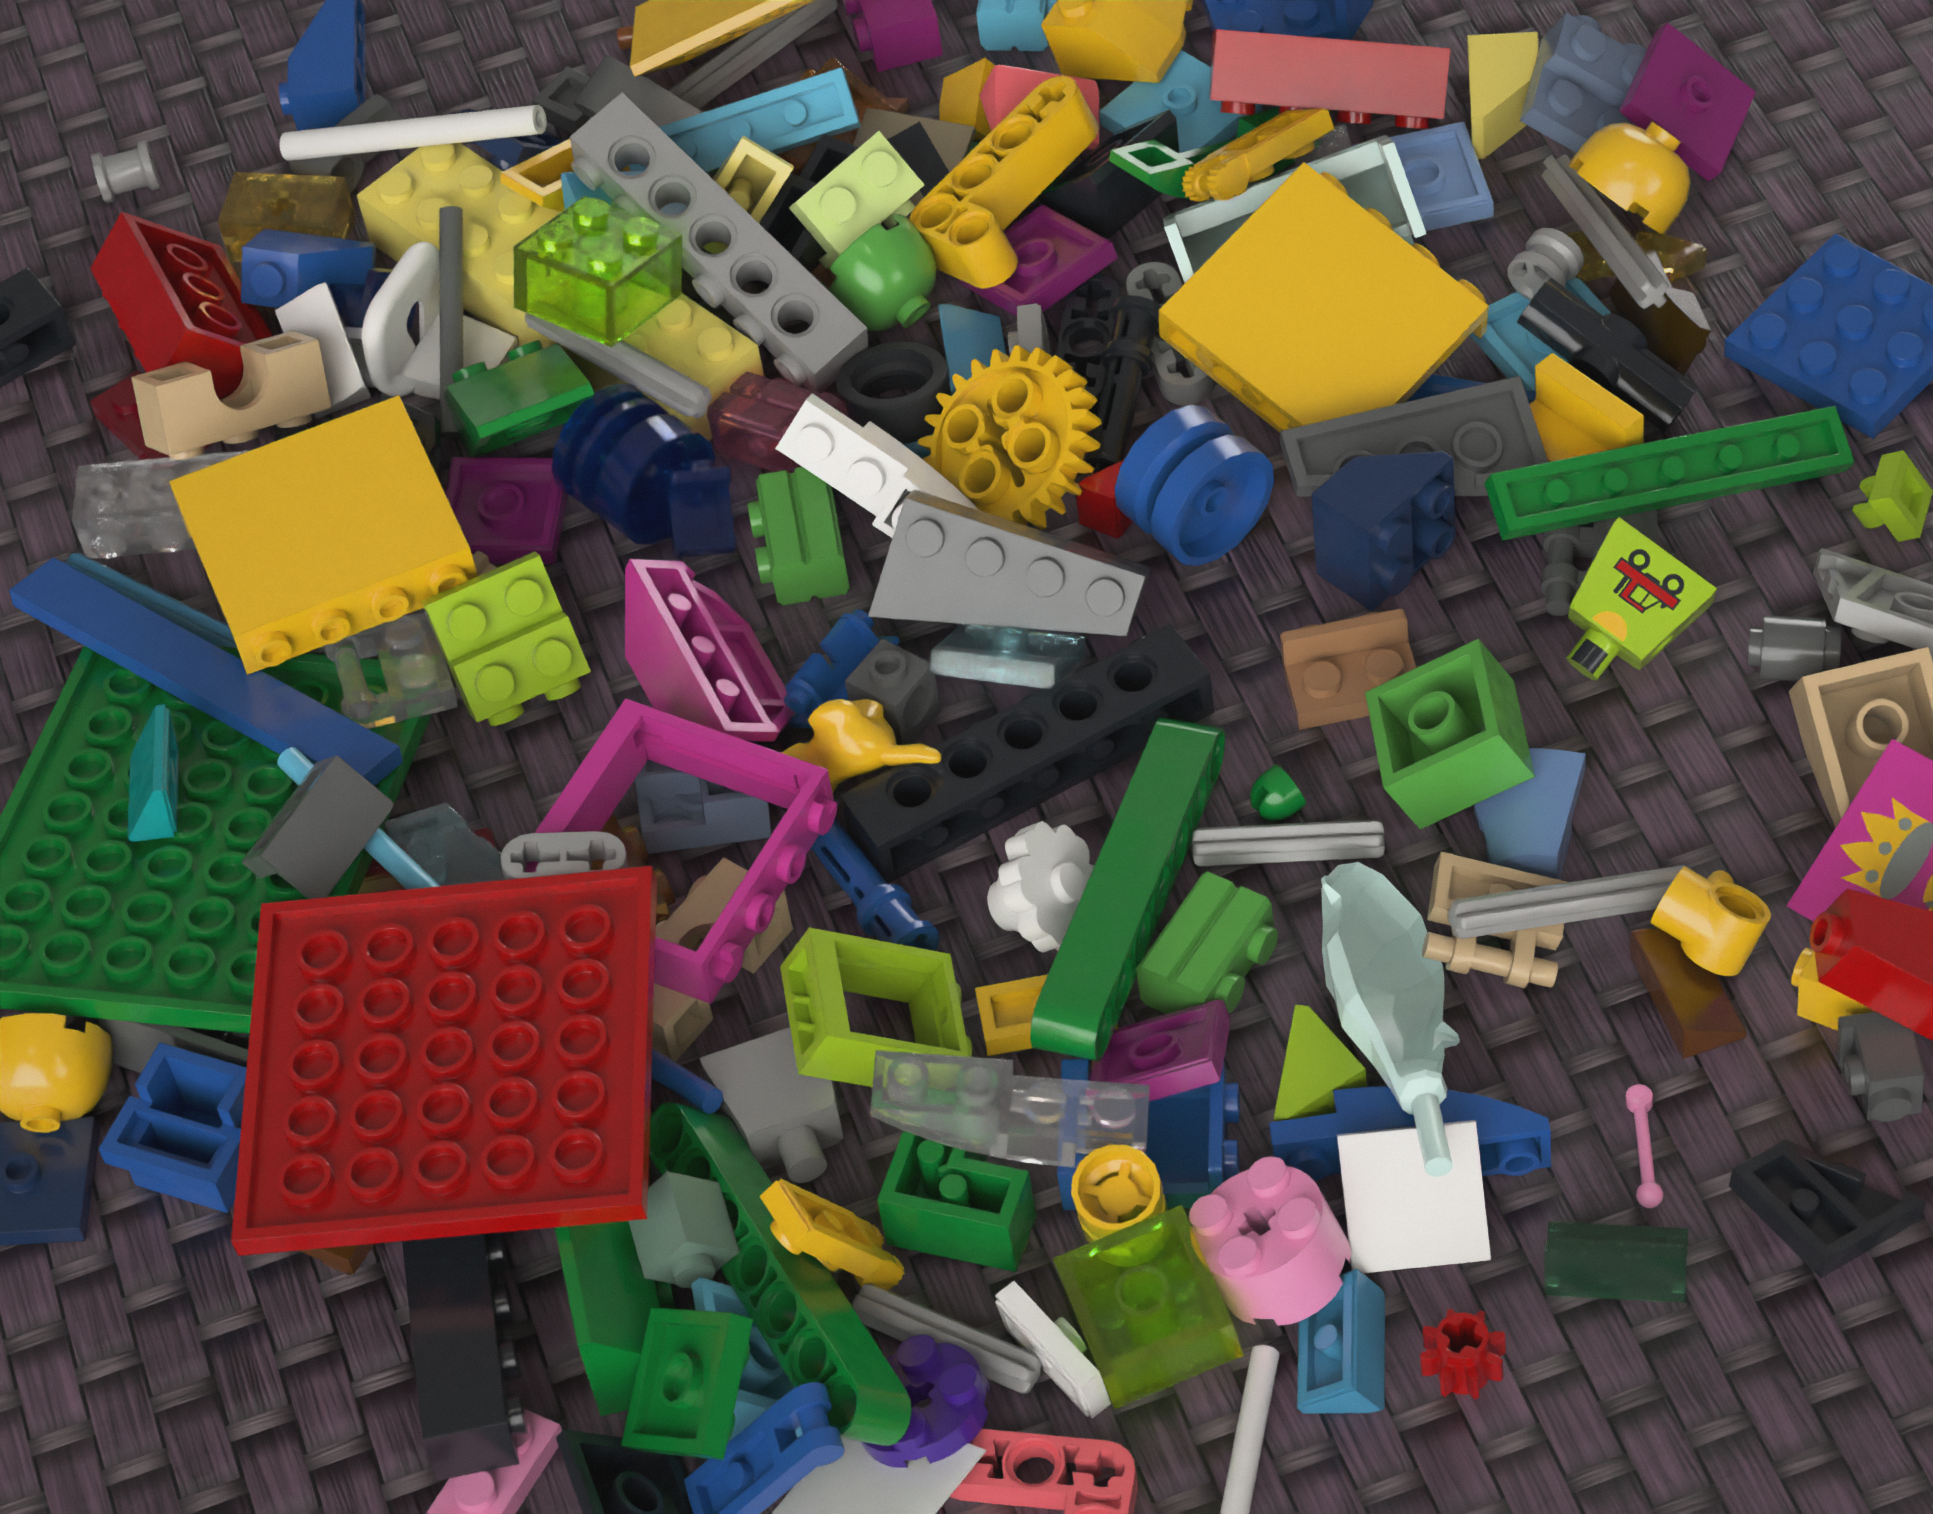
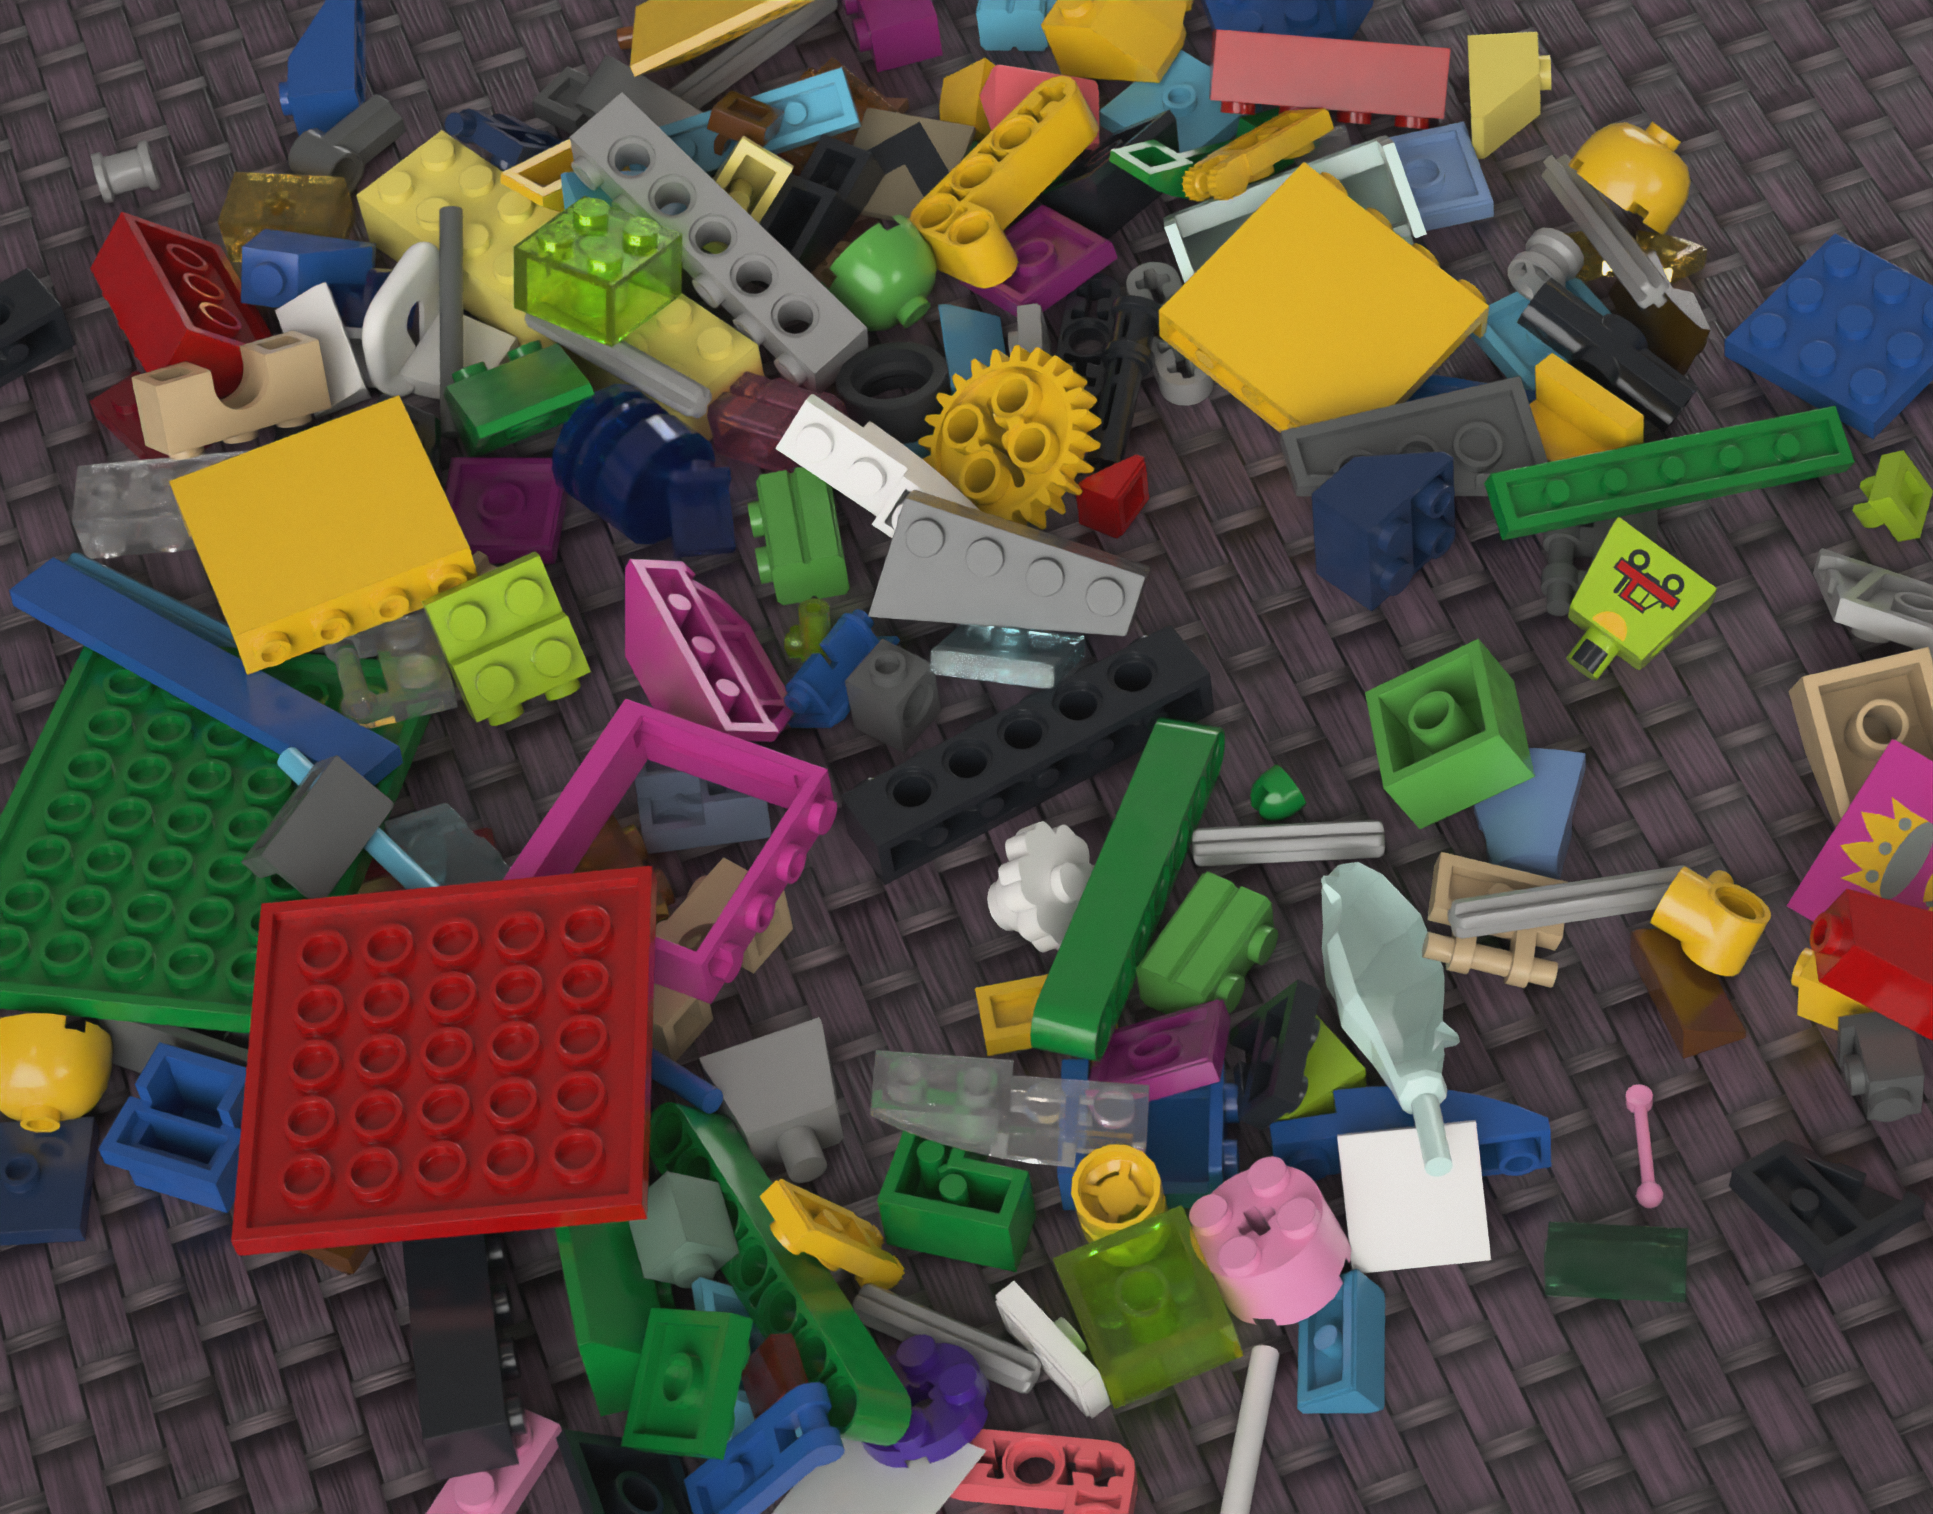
(154, 780): teal slope -> none
(413, 132): white piece -> none
(561, 853): light grey beam -> none
(740, 116): none -> reddish brown tile
(772, 1372): none -> clear red tile
(811, 630): none -> clear neon green arm
(834, 962): lime window -> none
(856, 196): yellowish green bracket -> none
(856, 740): yellow animal -> none
(881, 906): blue pin -> none
(1194, 485): blue wheel -> none
(1276, 1054): none -> black wing
(1339, 661): medium nougat bracket -> none
(1462, 1353): red gear -> none
(1579, 81): sand blue plate -> none
(1690, 99): magenta plate -> none
(1793, 647): dark grey brick -> none

